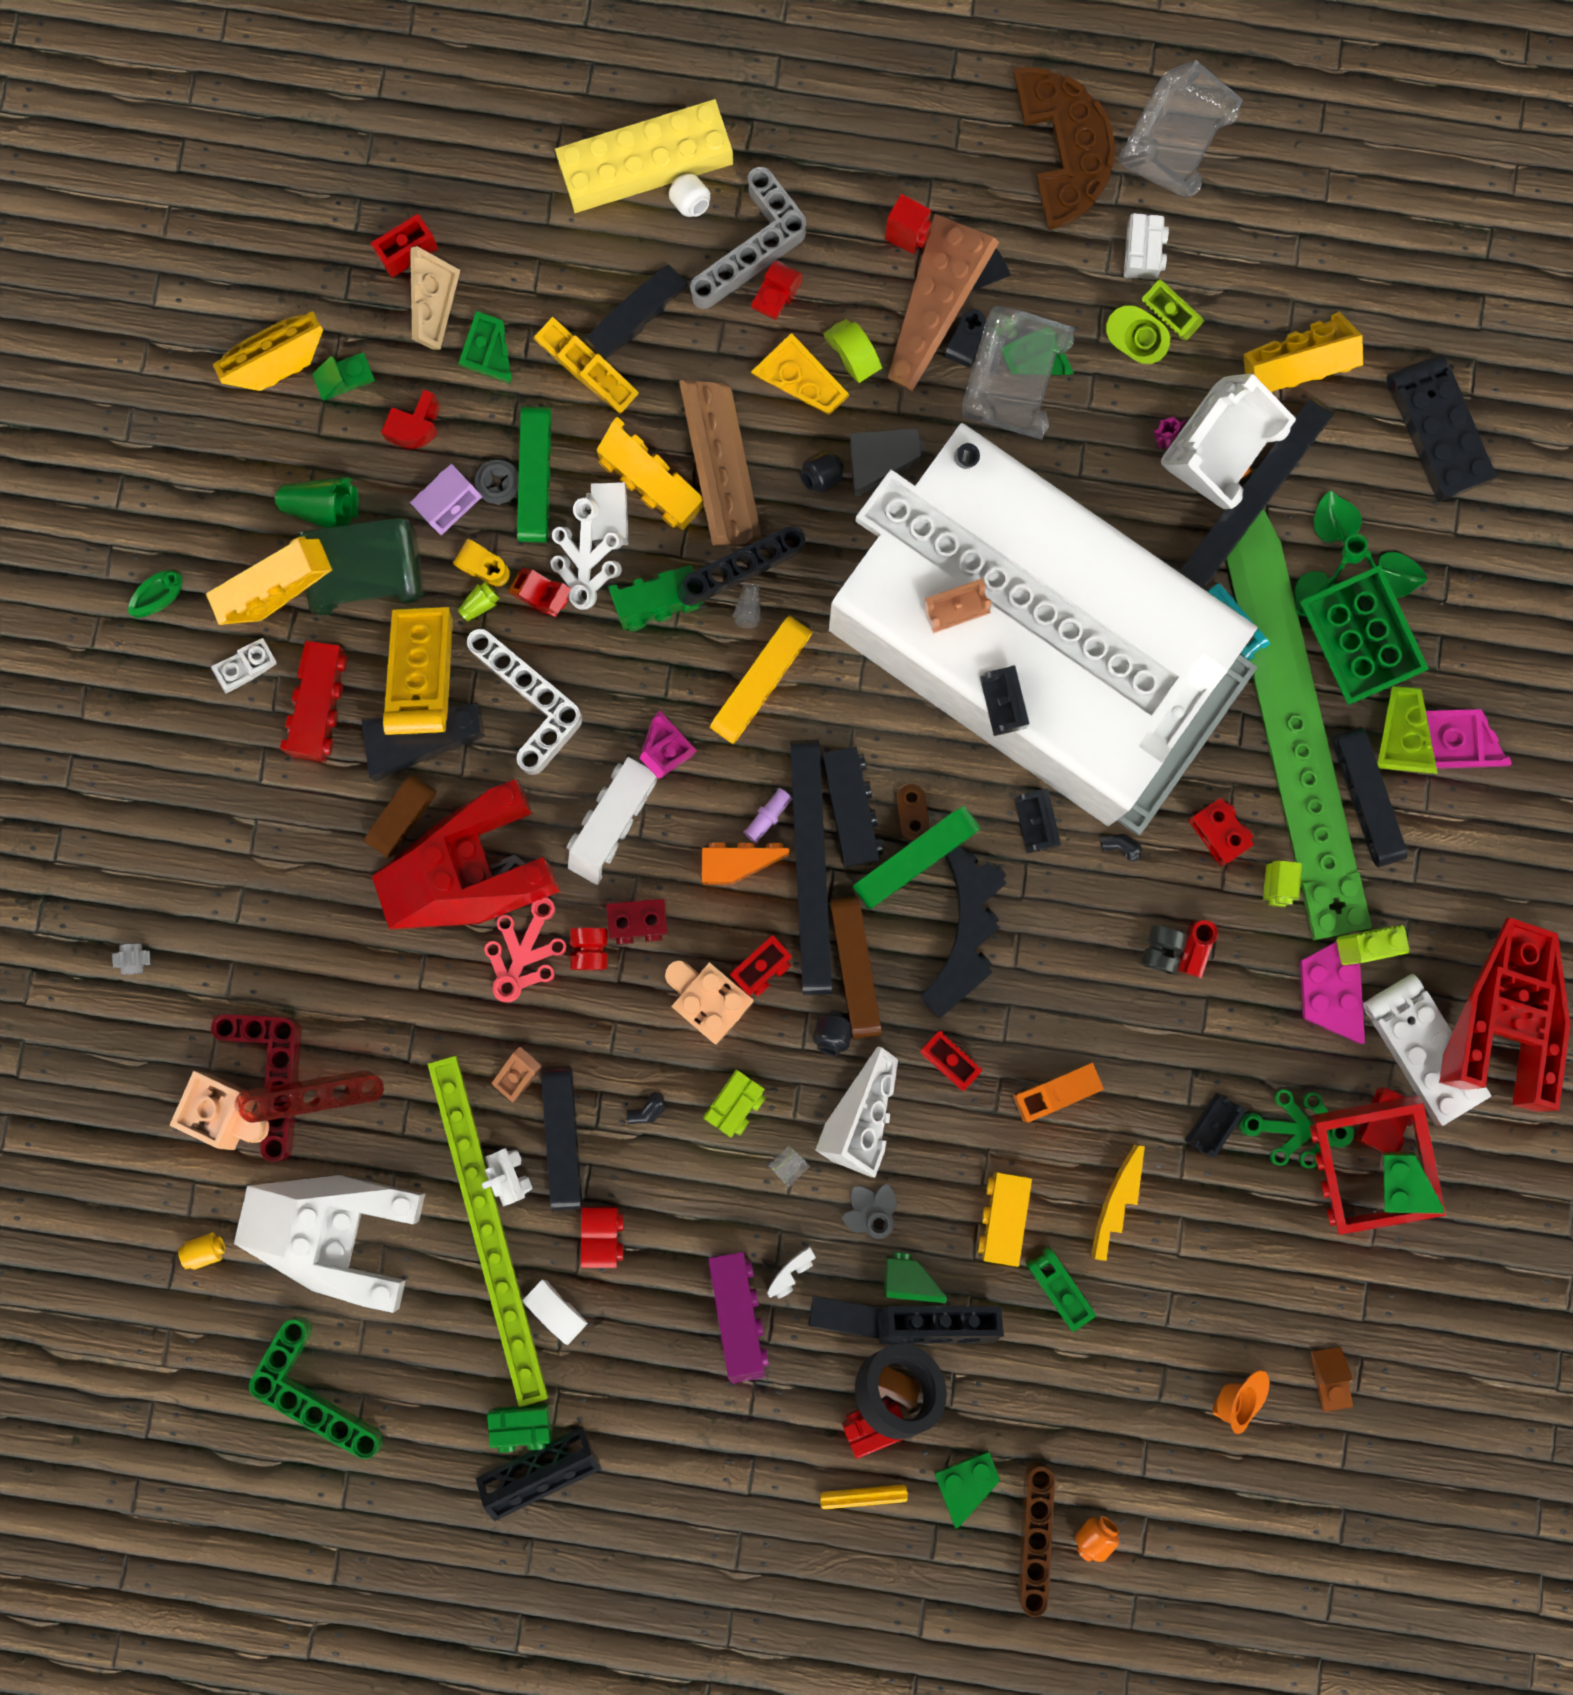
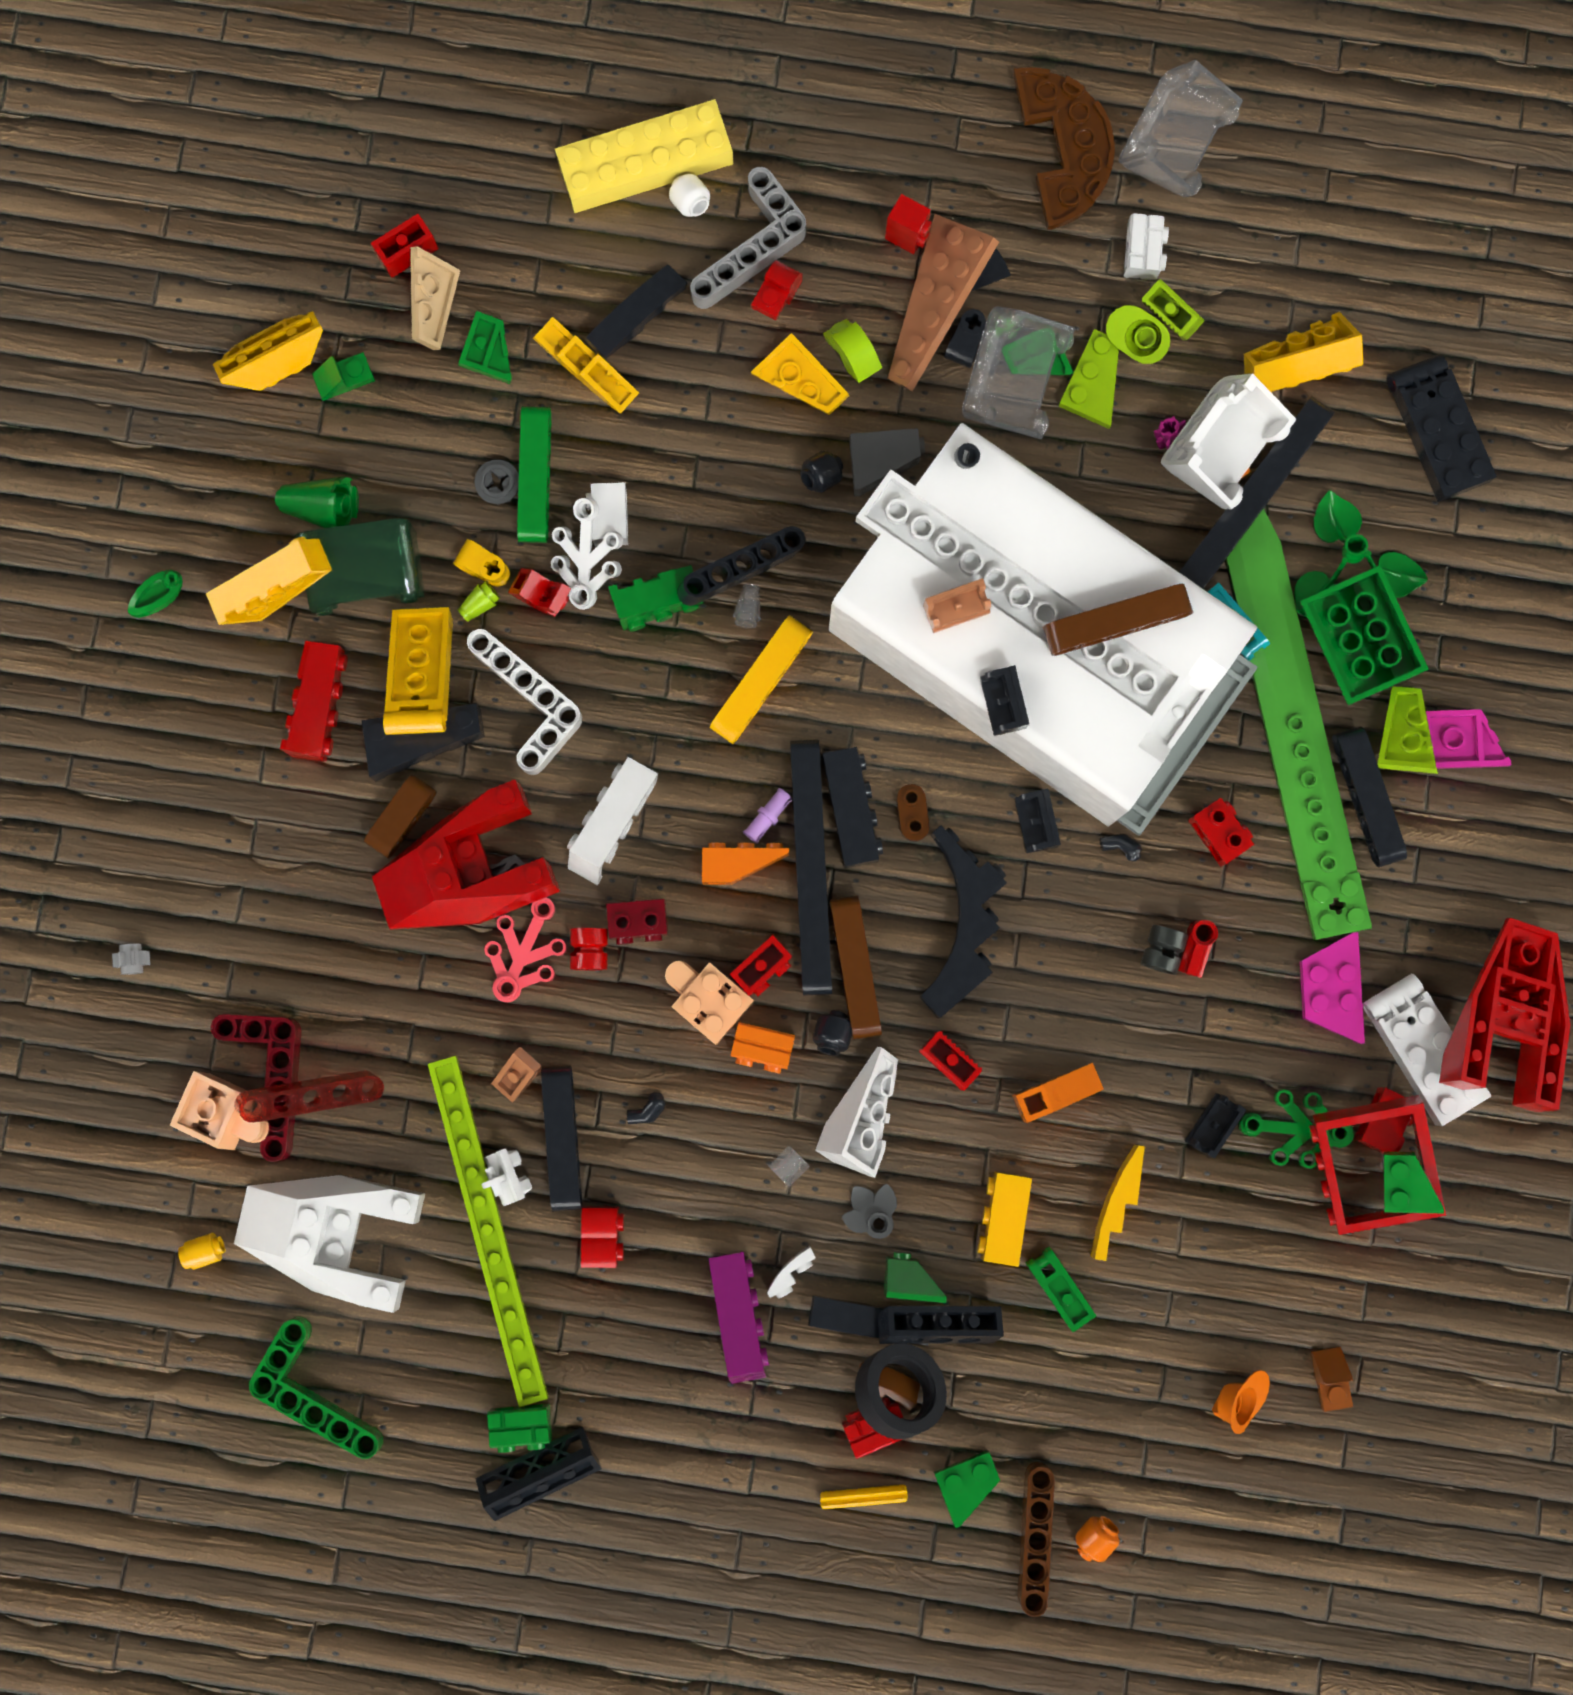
(244, 666): white slope -> none
(416, 429): red brick -> none
(446, 499): lavender brick -> none
(554, 1312): white slope -> none
(648, 476): yellow wedge -> none
(664, 747): dark pink wing -> none
(720, 463): medium nougat plate -> none
(734, 1104): lime brick -> none
(763, 1047): none -> orange brick
(917, 857): green beam -> none
(1093, 381): none -> lime wing
(1118, 619): none -> reddish brown beam
(1282, 883): lime brick -> none
(1372, 945): lime brick -> none

